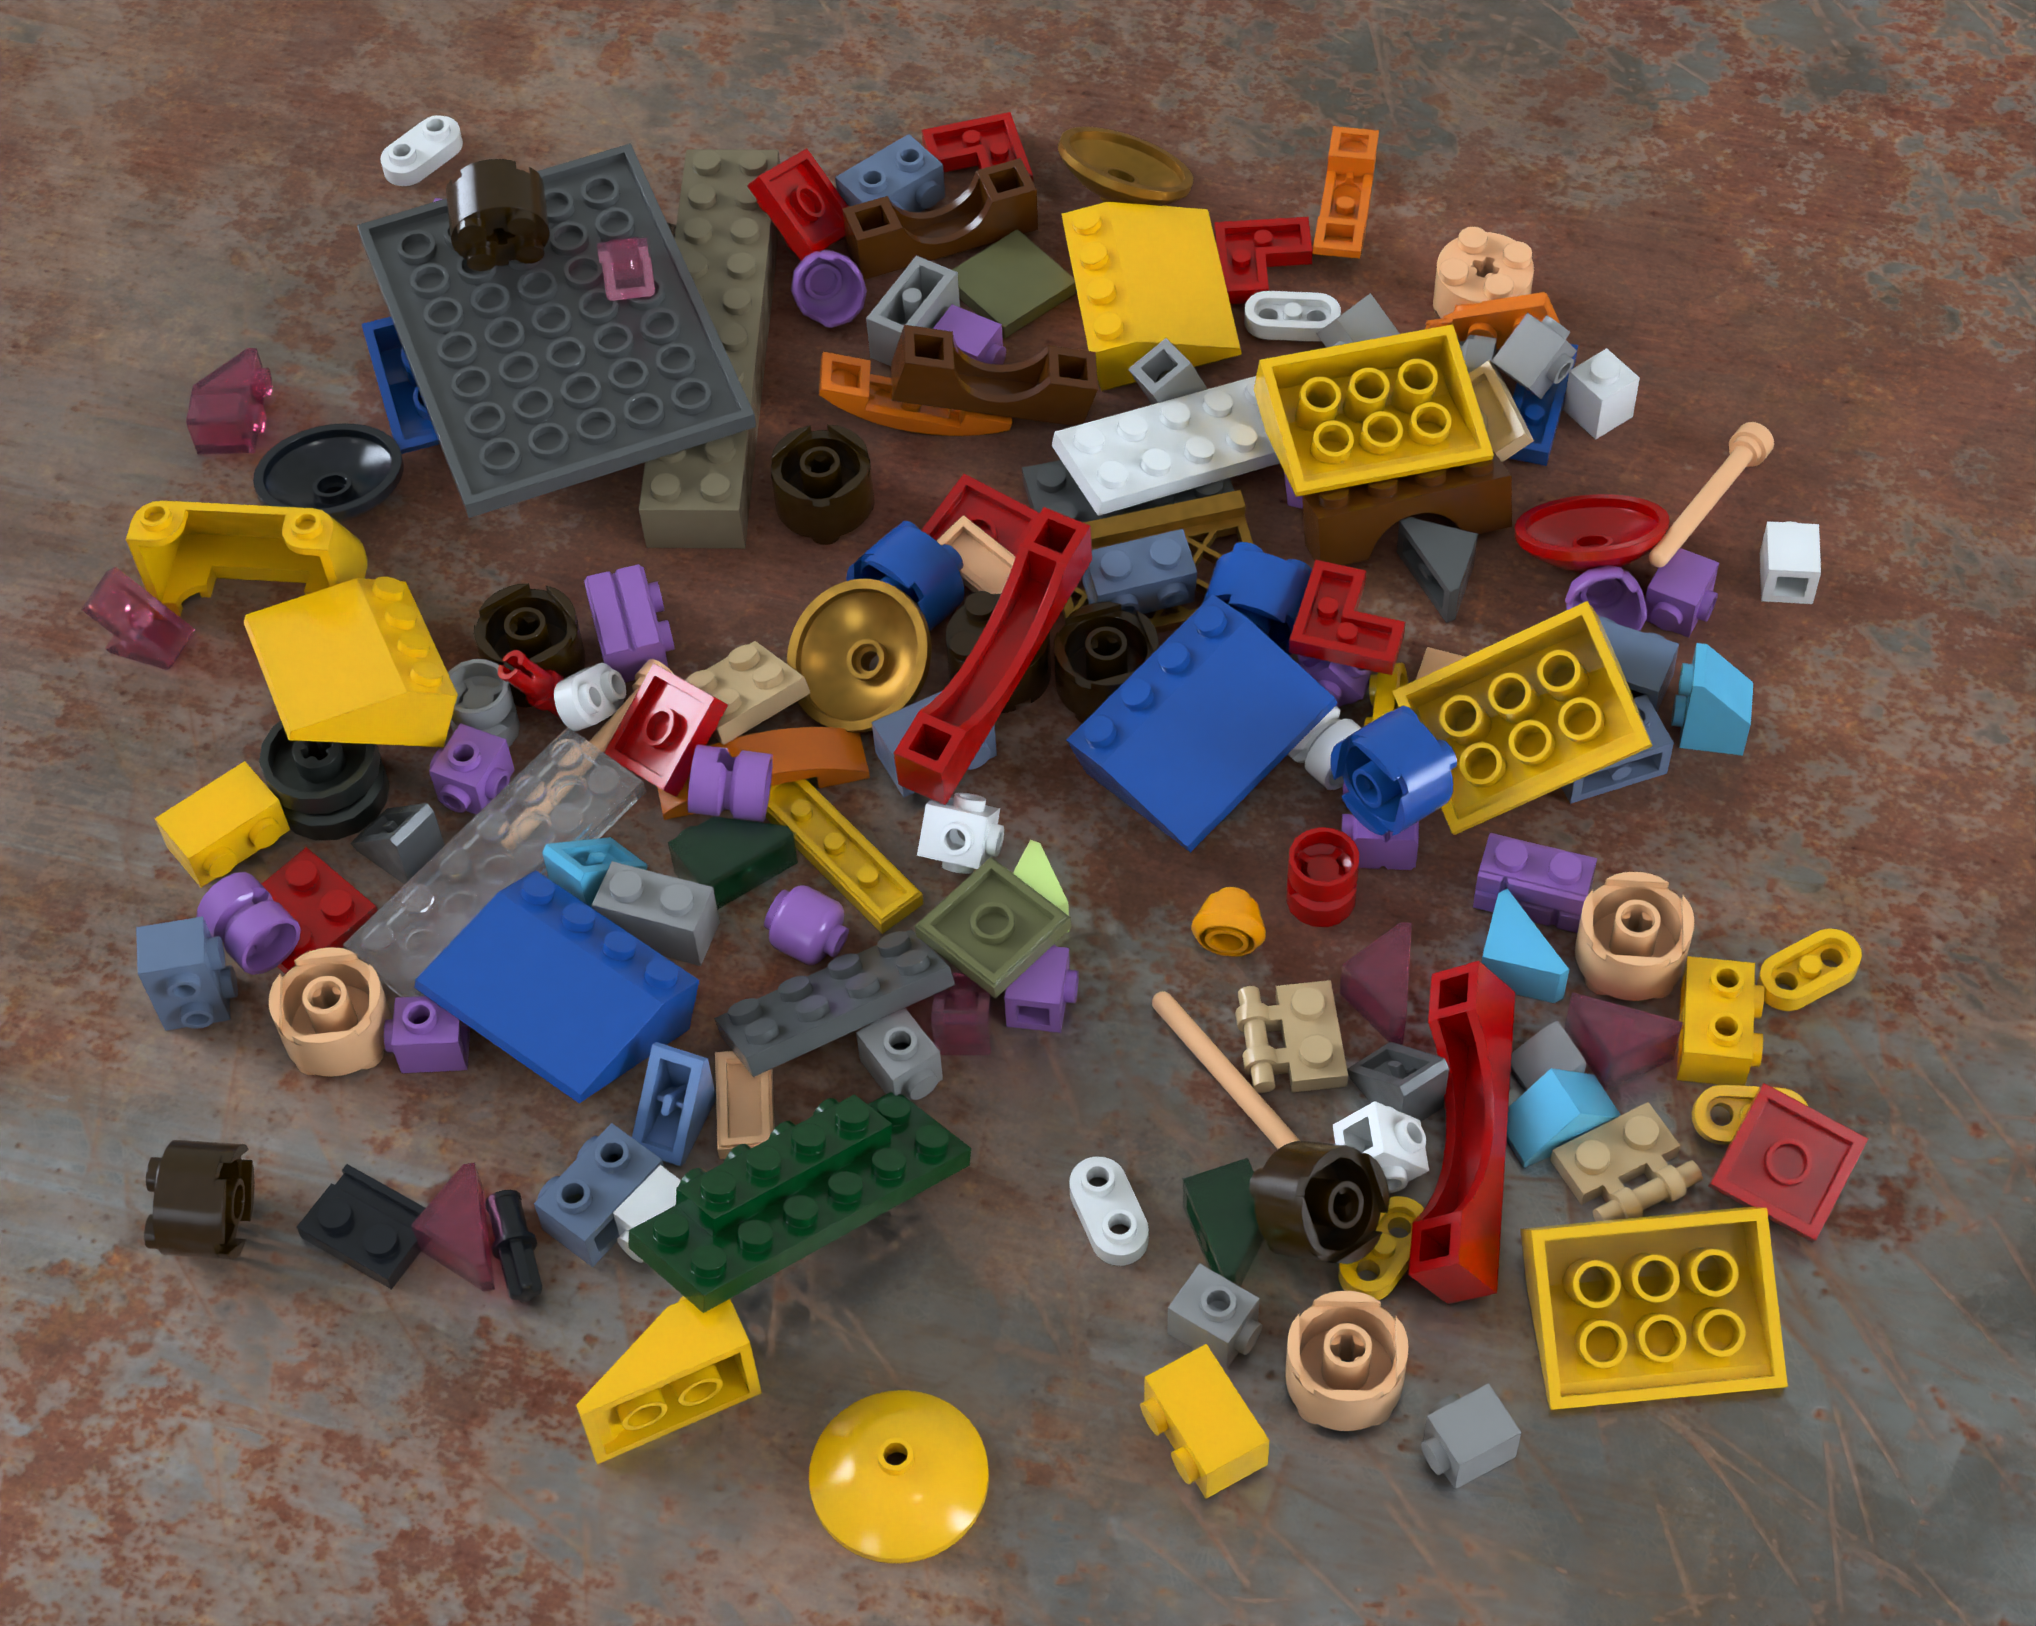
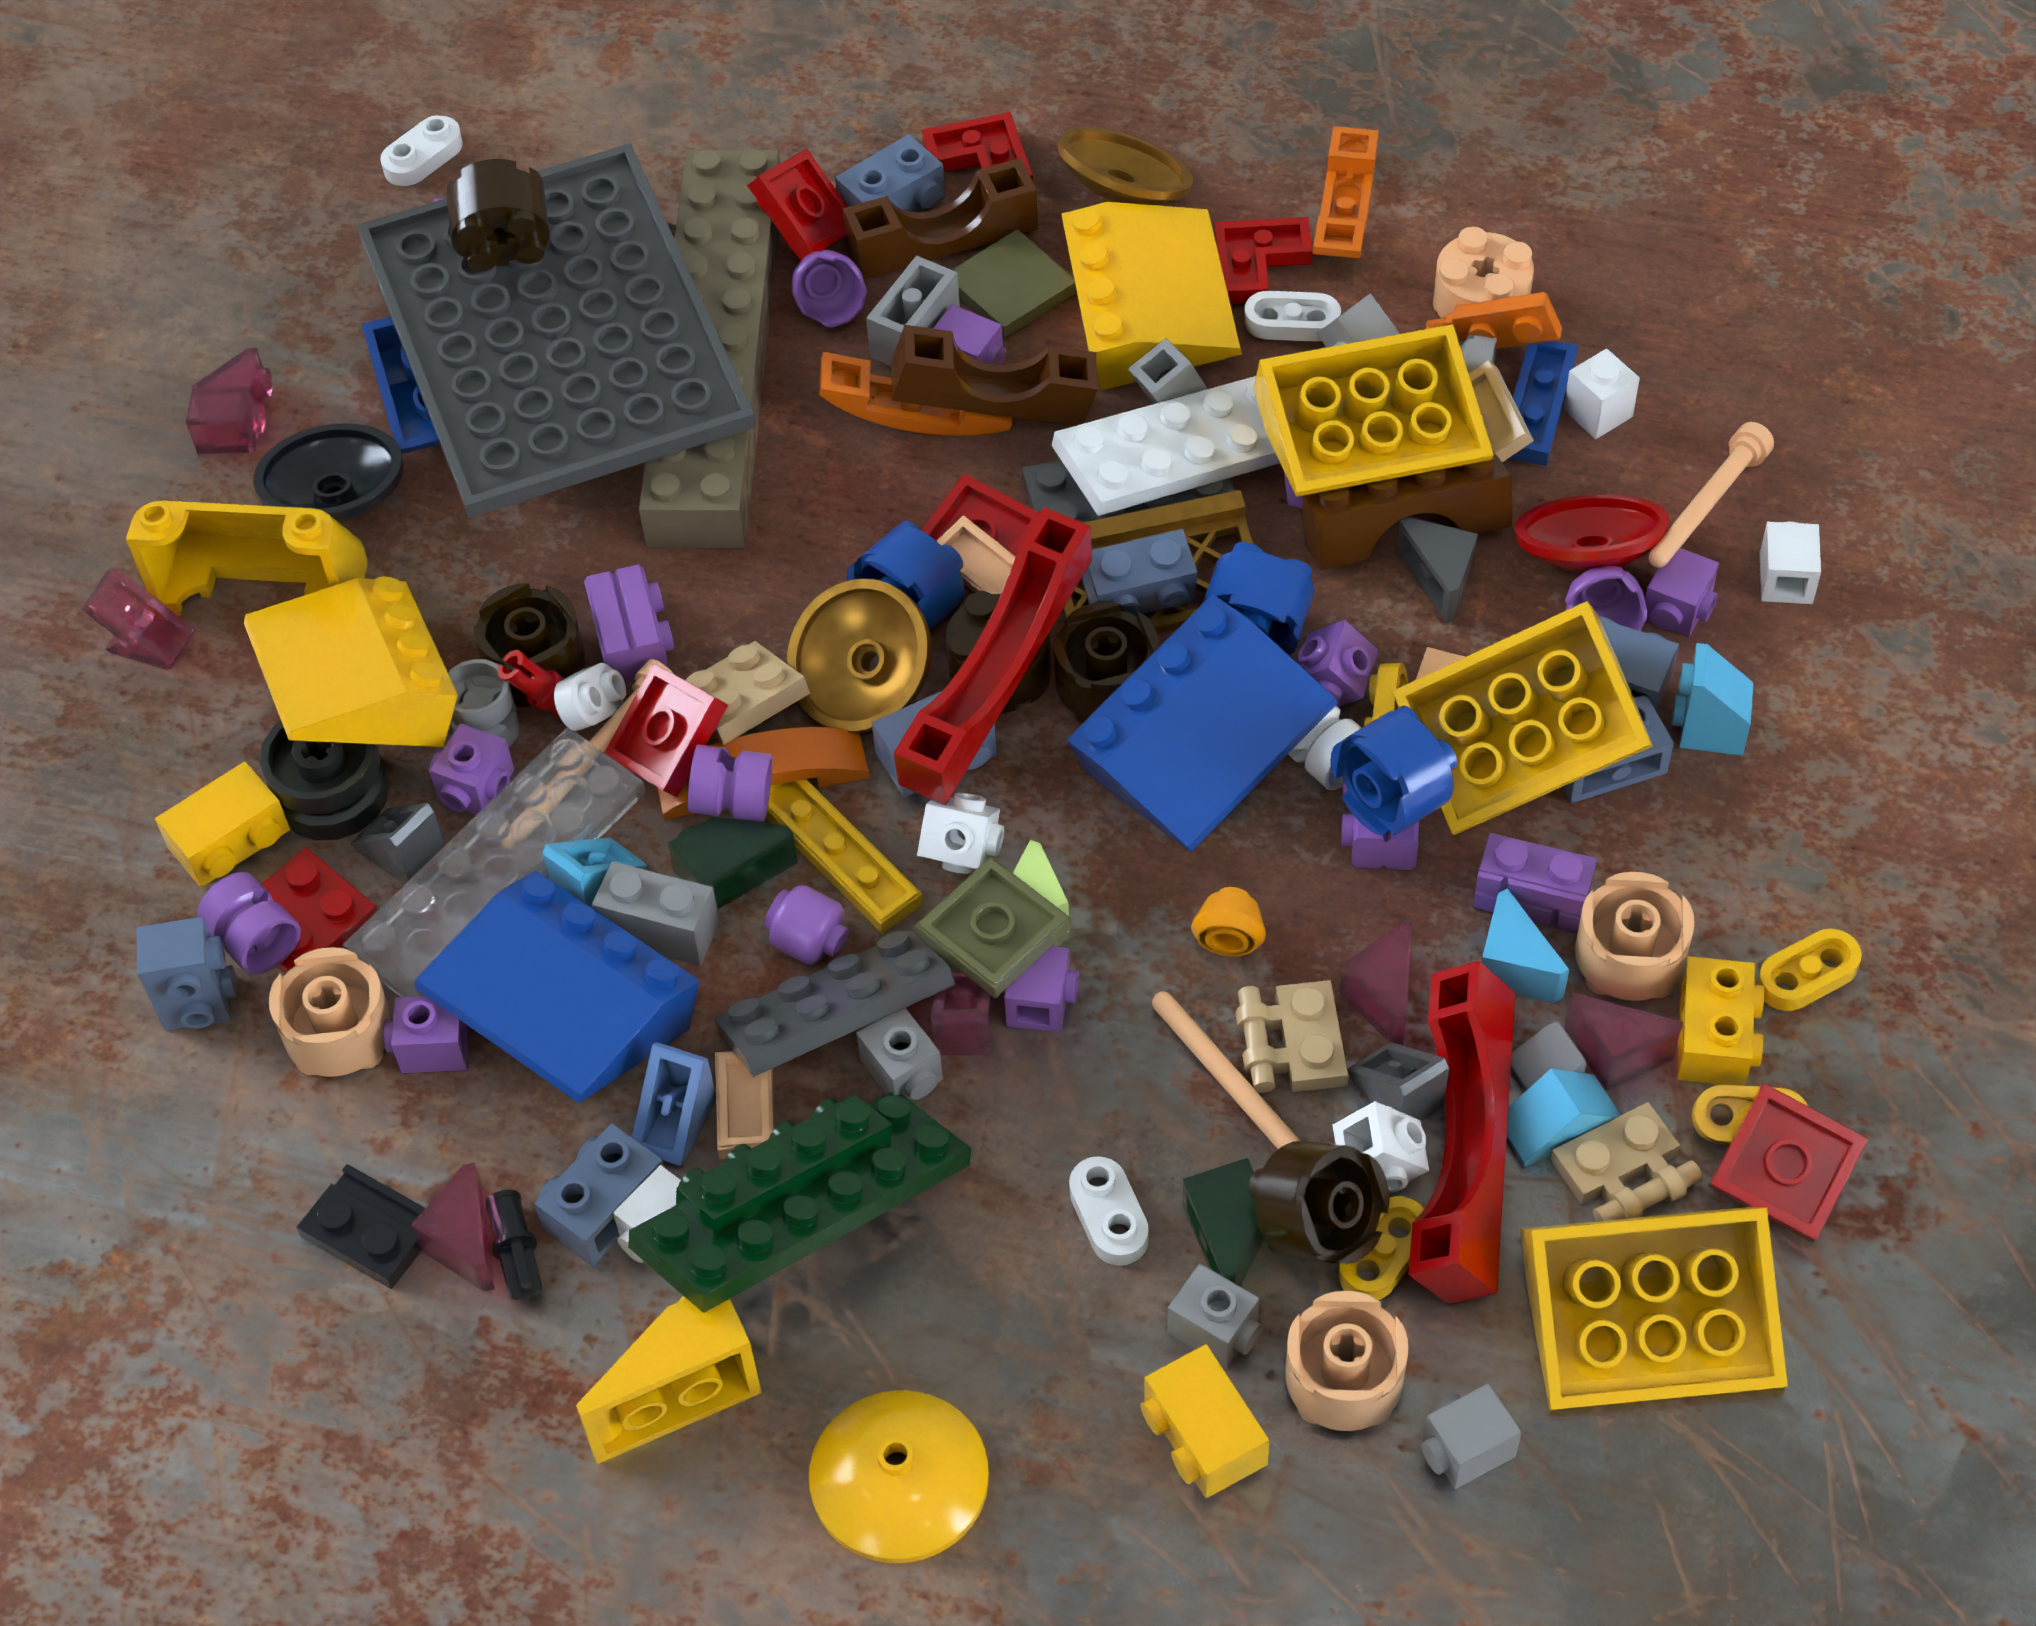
(199, 1199): dark brown brick -> none
(627, 267): clear pink slope -> none
(822, 482): dark brown brick -> none
(1322, 877): red wheel -> none
(1335, 631): red plate -> none
(1536, 354): light grey brick -> none

